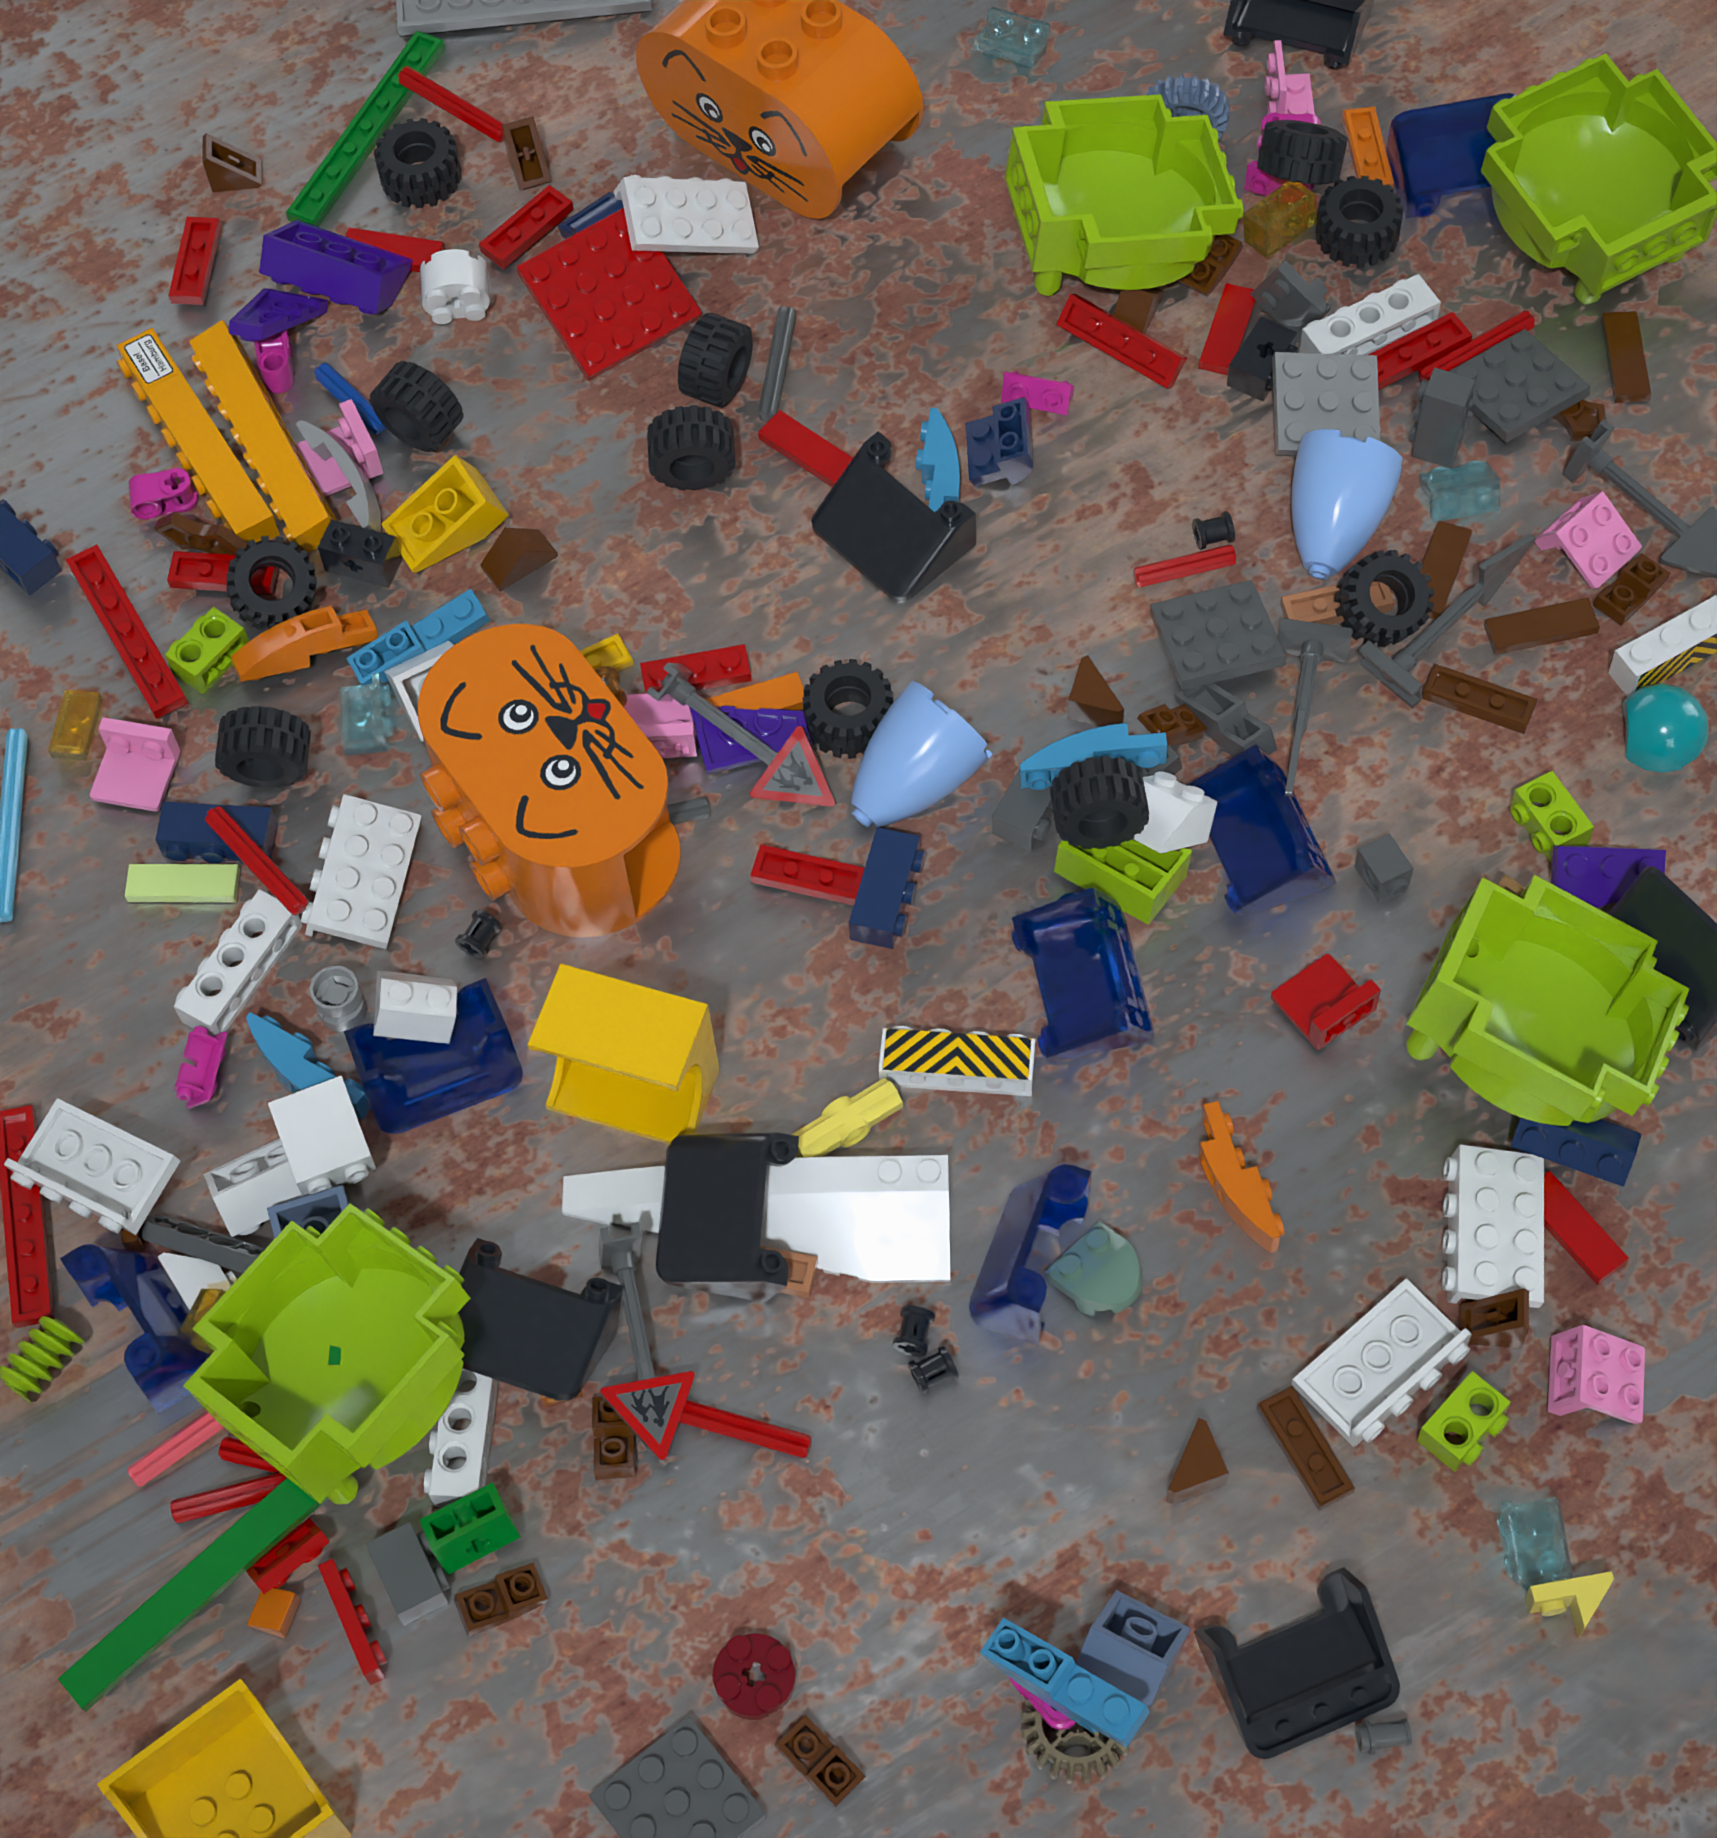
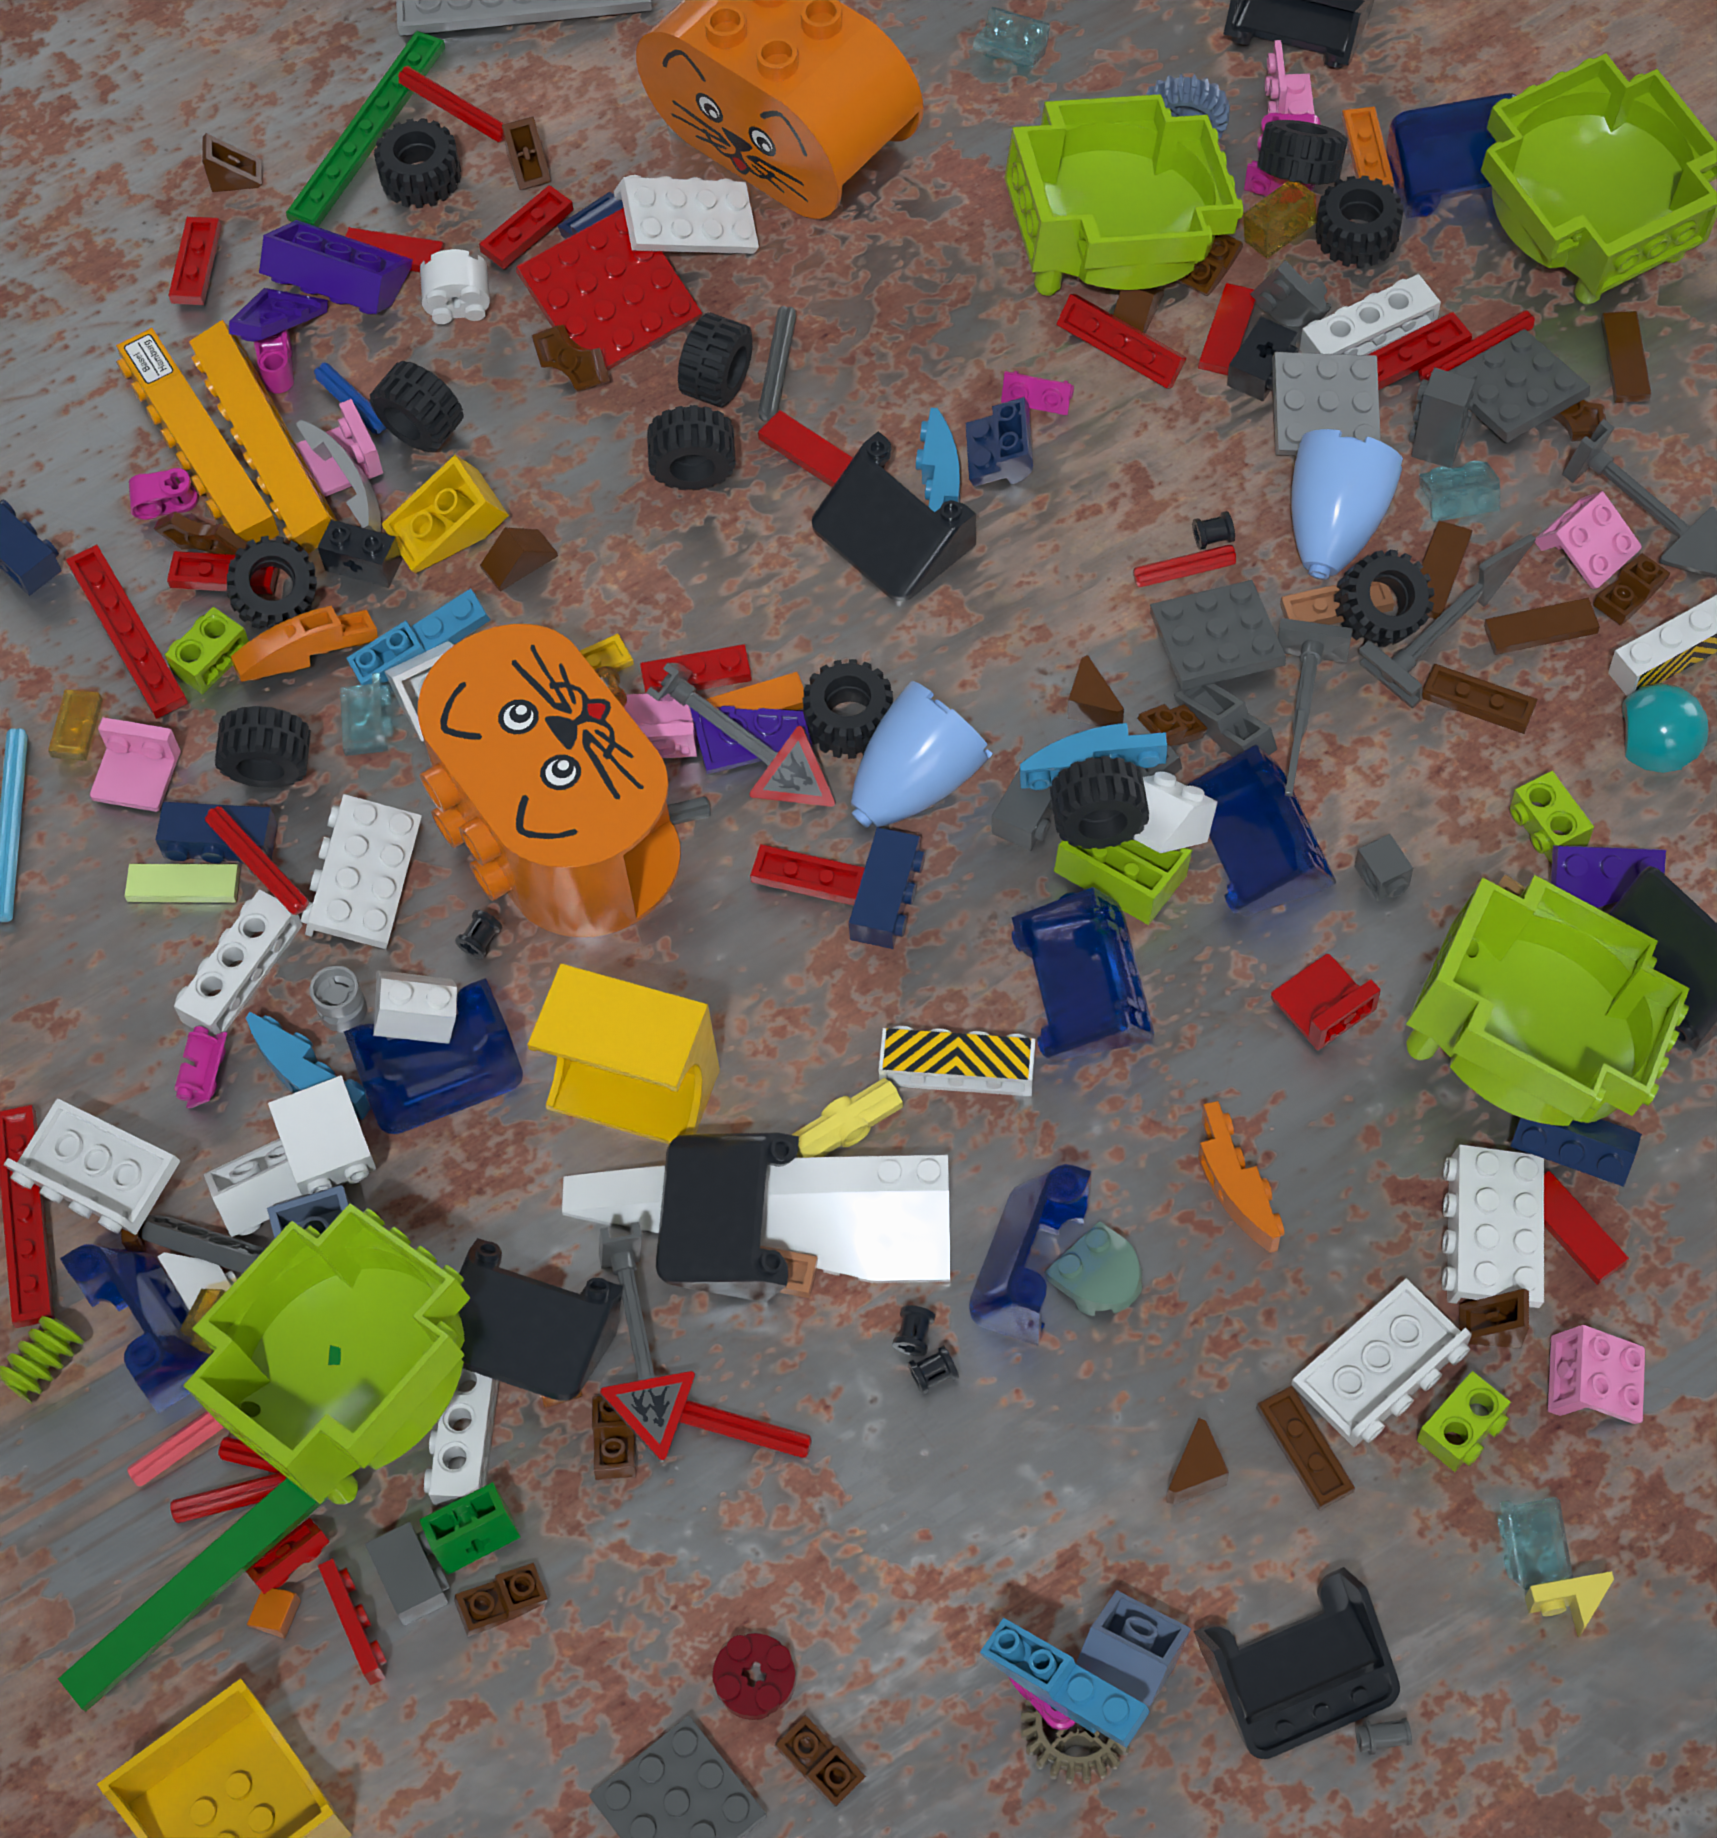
(559, 351): none -> reddish brown tile

